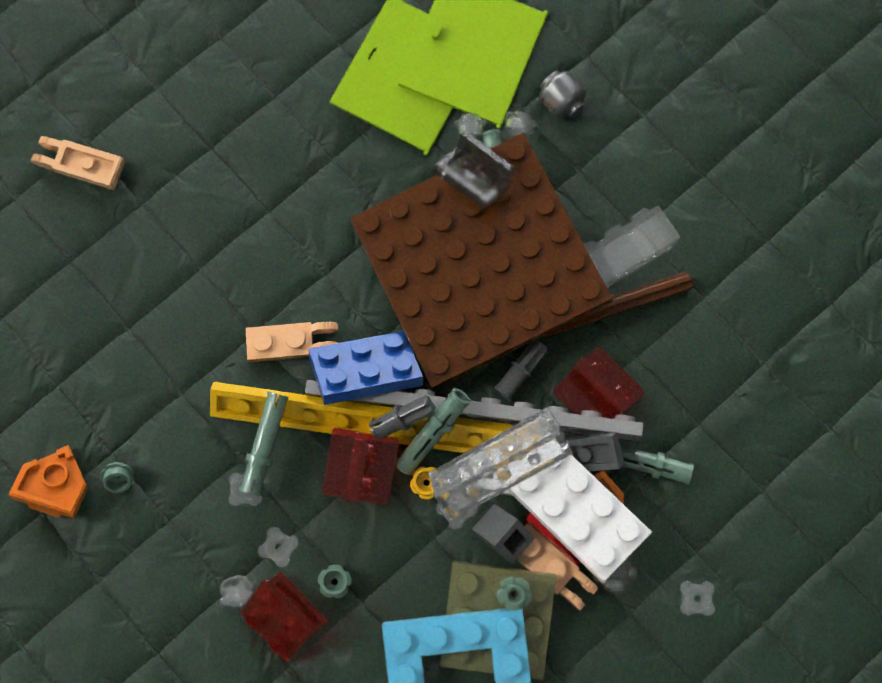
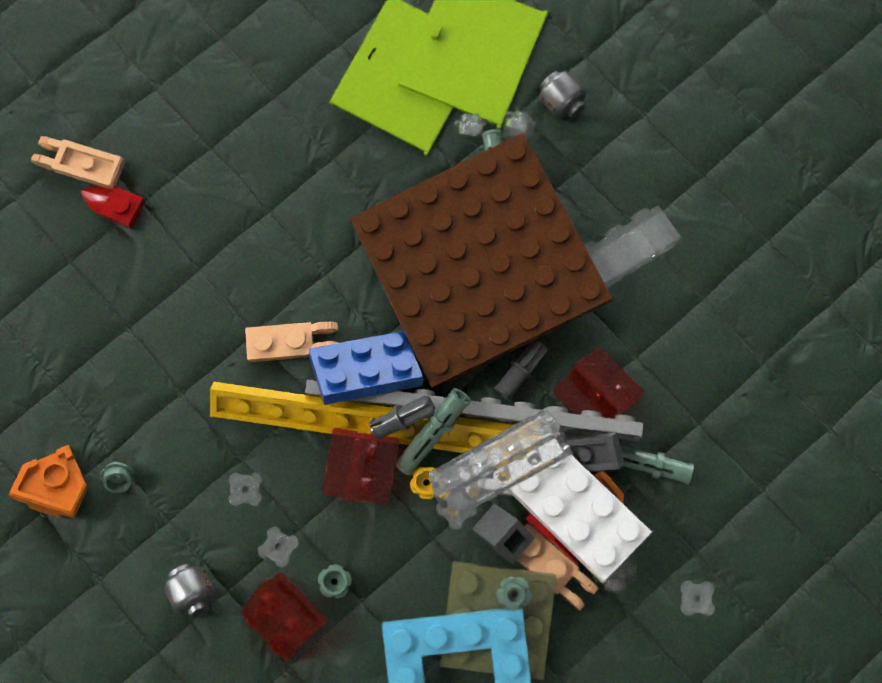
(114, 204): none -> red plate
(189, 590): none -> flat silver head
(236, 591): clear plate -> none
(263, 444): sand green pin -> none
(475, 171): clear smoke bracket -> none
(633, 299): reddish brown axle -> none

